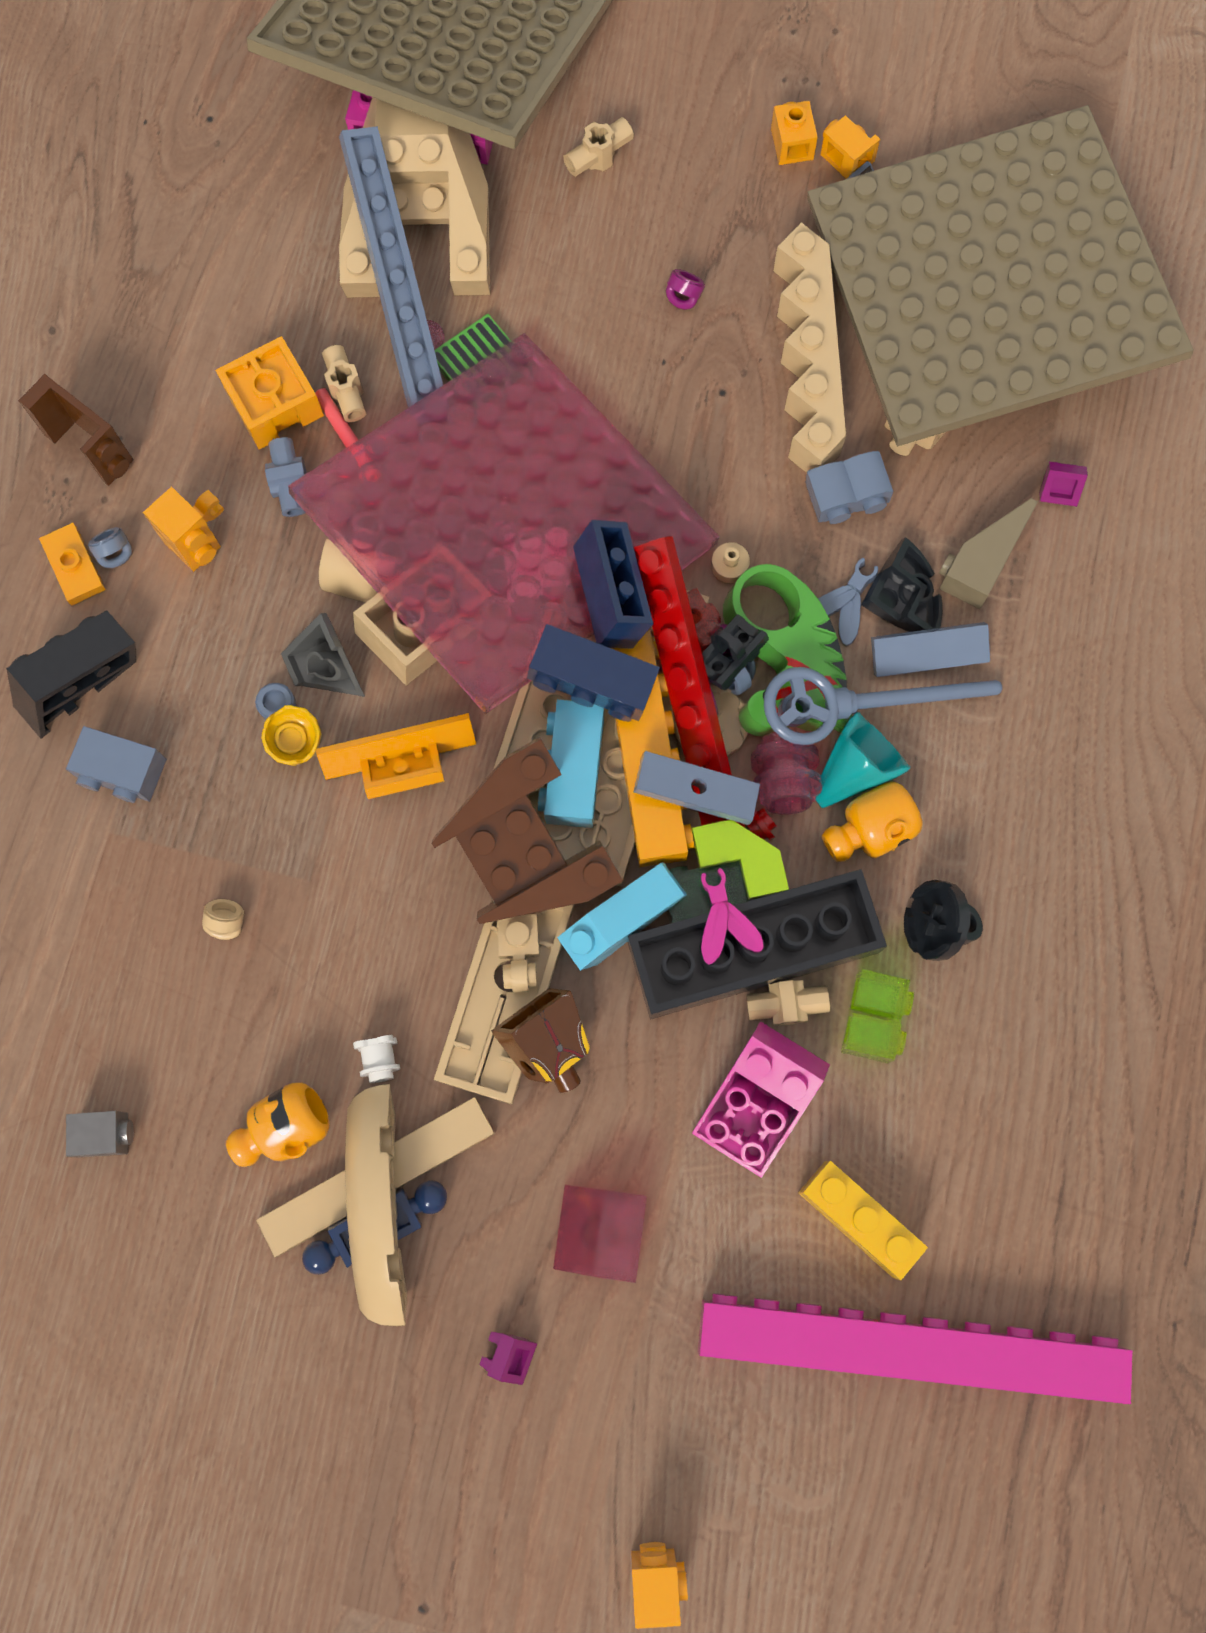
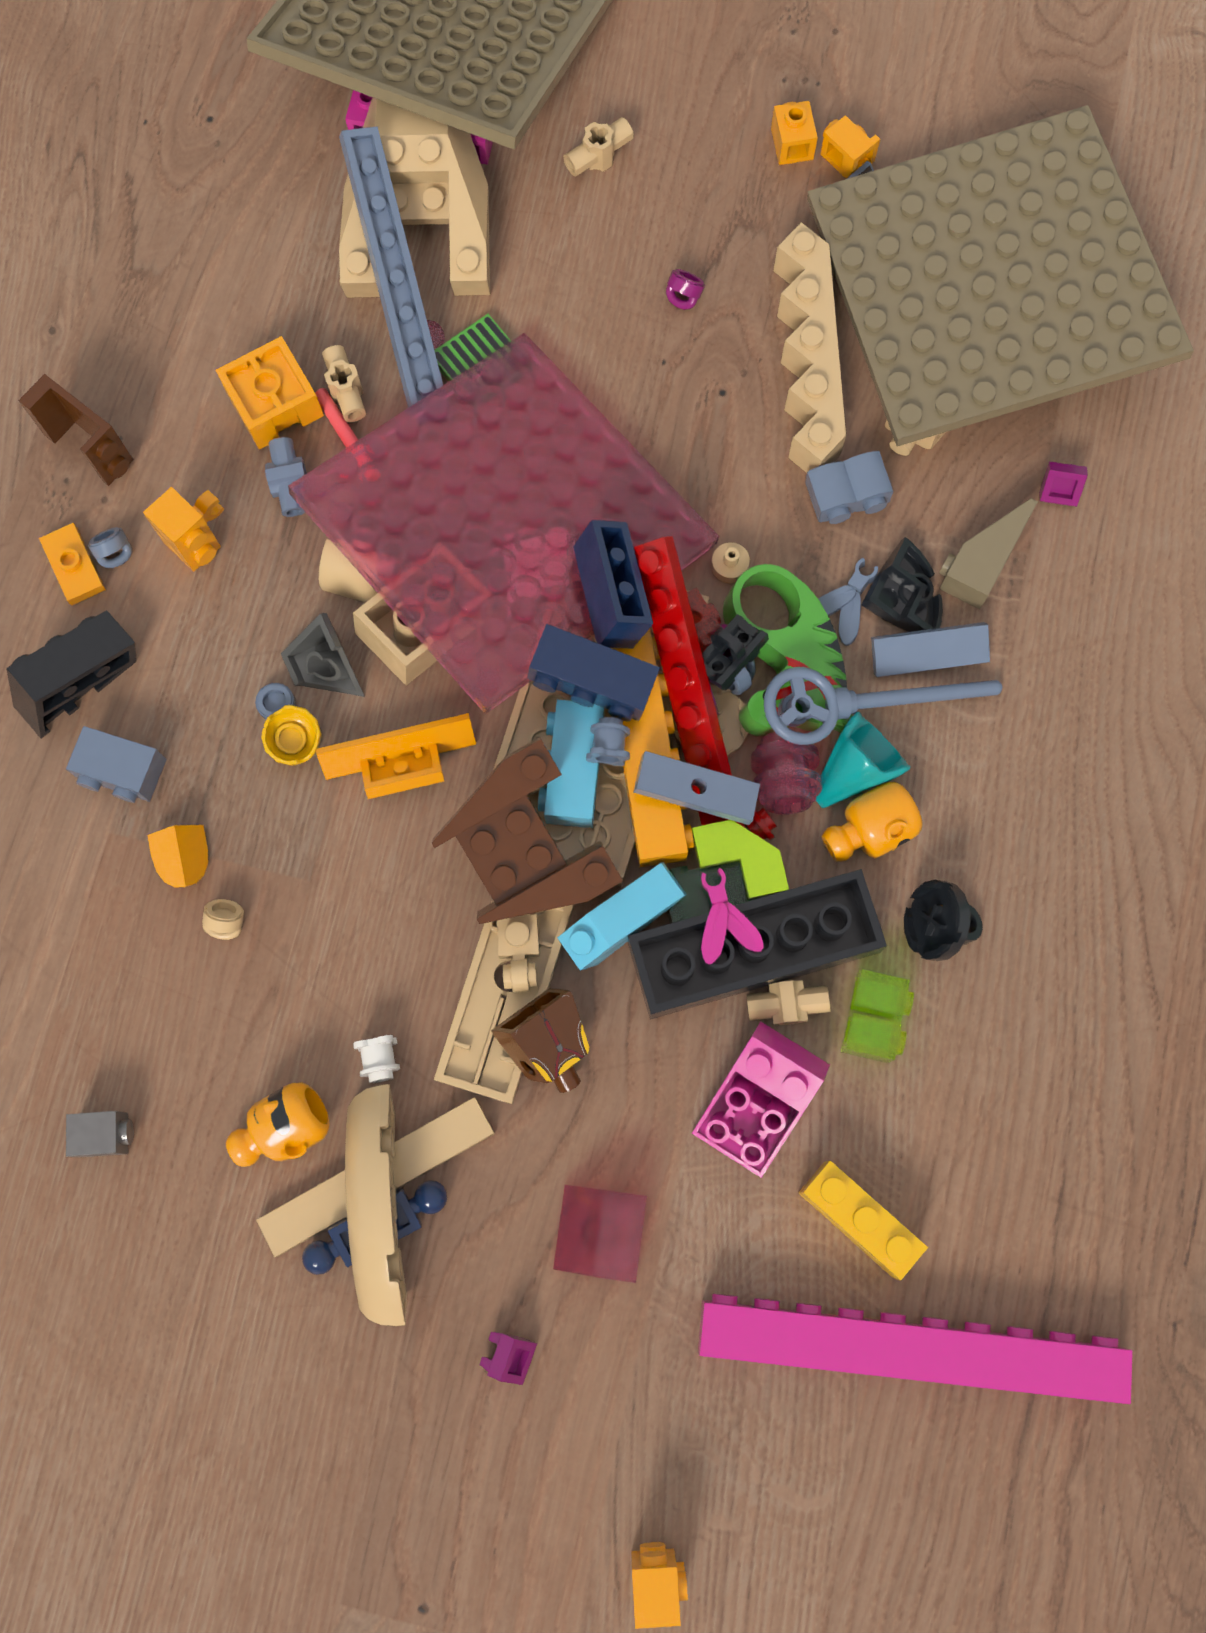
(179, 854): none -> light orange brick
(609, 742): none -> sand blue brick

